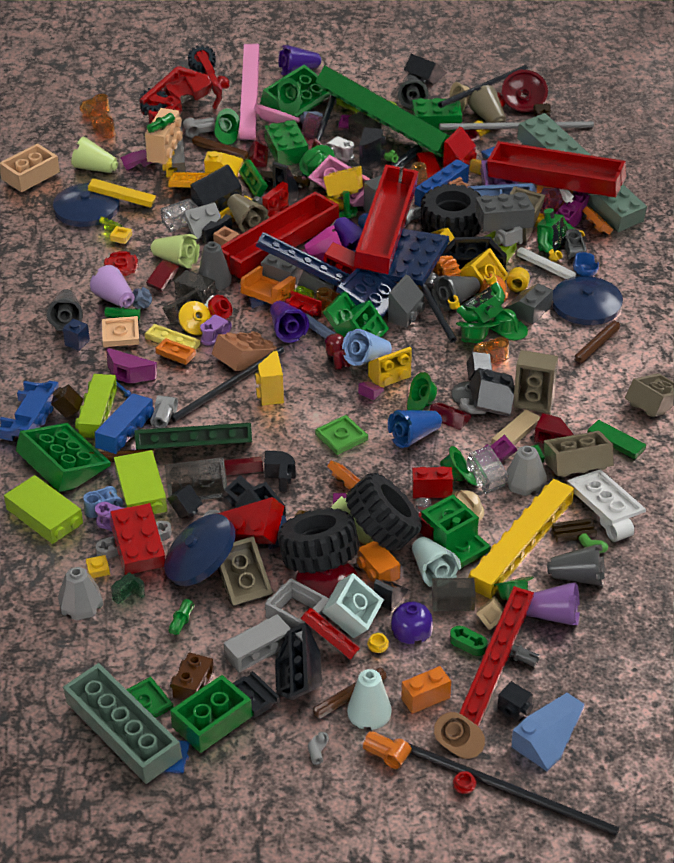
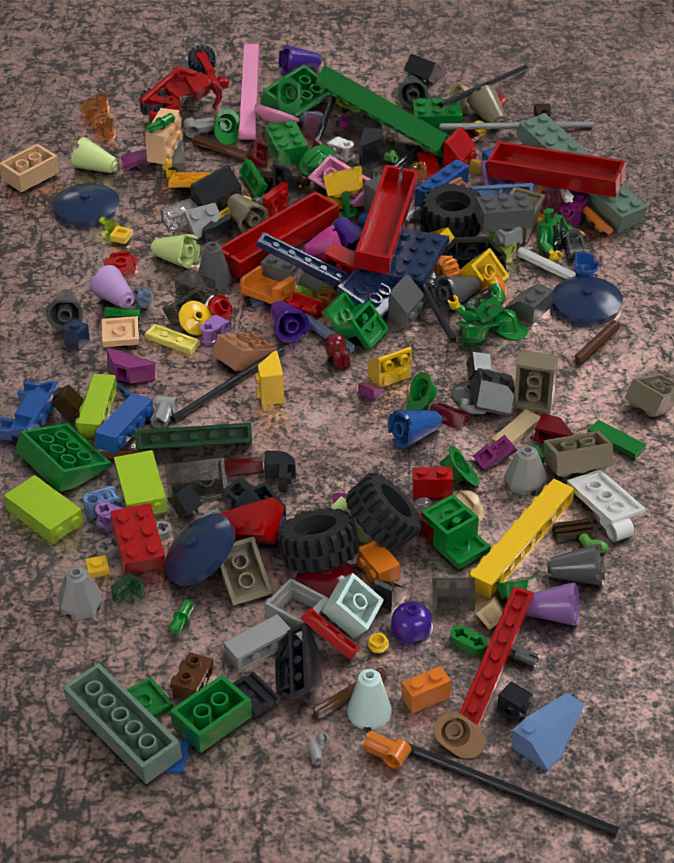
(121, 192): yellow tile -> none
(162, 275): dark red slope -> none
(175, 351): orange plate -> none
(217, 160): yellow slope -> none
(224, 235): nougat brick -> none
(341, 434): bright green tile -> none
(342, 473): orange plate -> none
(364, 347): light blue cone -> none
(434, 560): light aqua cone -> none
(464, 782): red plate -> none
(487, 469): clear brick -> none
(497, 348): clear orange piece -> none
(518, 279): yellow head -> none
(524, 83): dark red dish -> none

